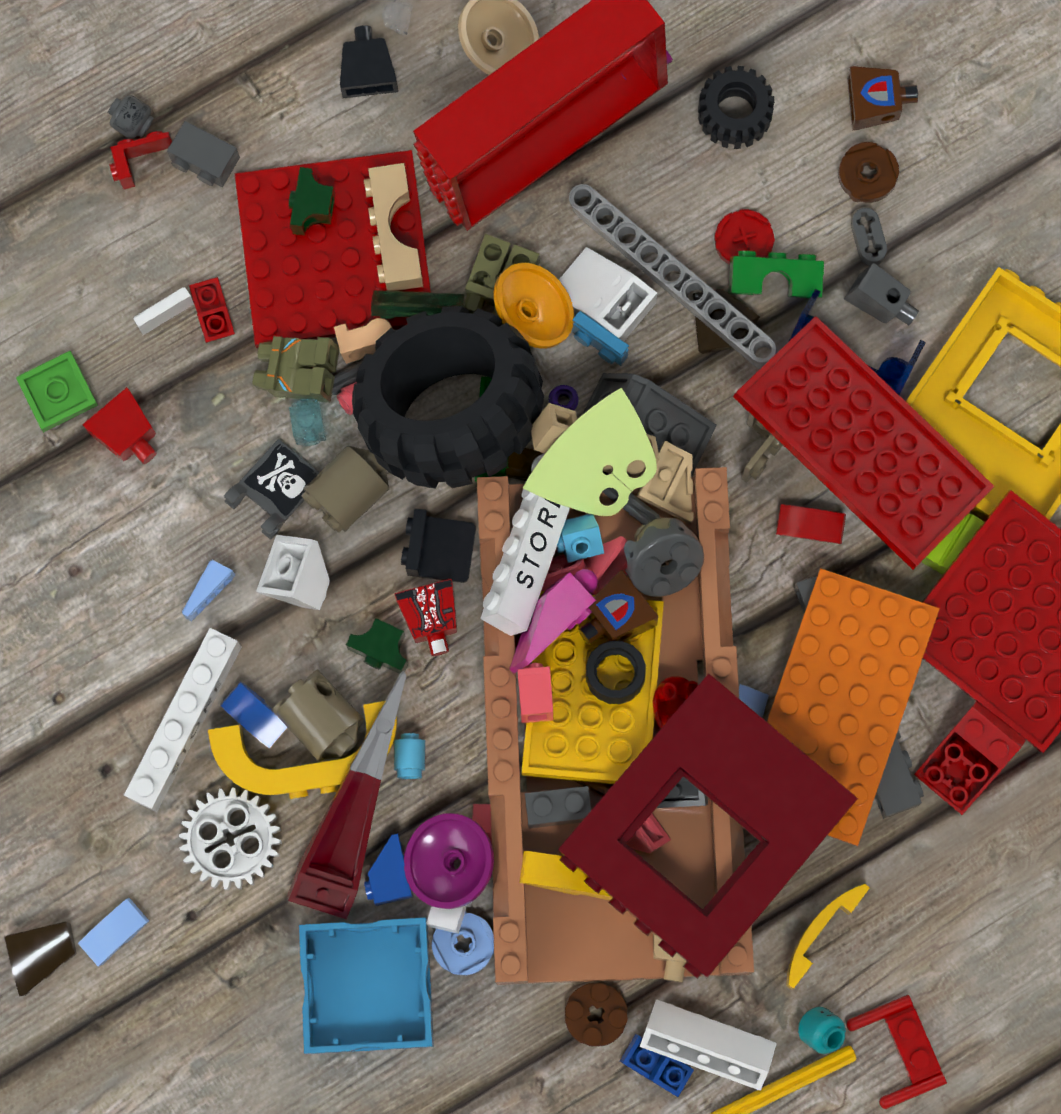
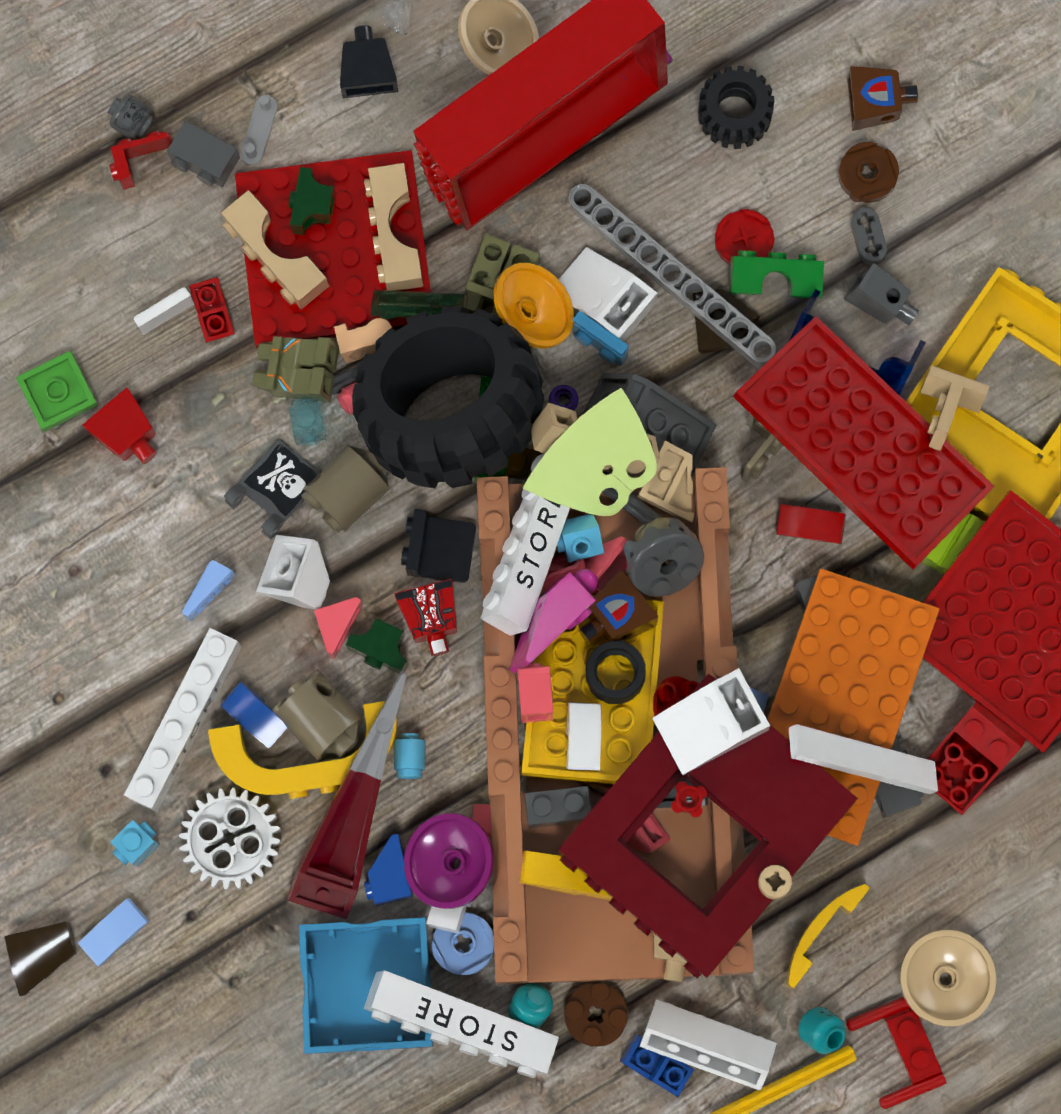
(134, 843): none -> medium azure brick
(259, 130): none -> light grey piece
(297, 277): none -> tan arch
(336, 622): none -> coral slope
(461, 1024): none -> white brick
(531, 1005): none -> teal head
(583, 736): none -> white slope
(696, 793): none -> red plate
(711, 722): none -> white slope
(769, 887): none -> tan wheel
(862, 759): none -> white tile
(951, 392): none -> tan bracket
(970, 974): none -> tan dish

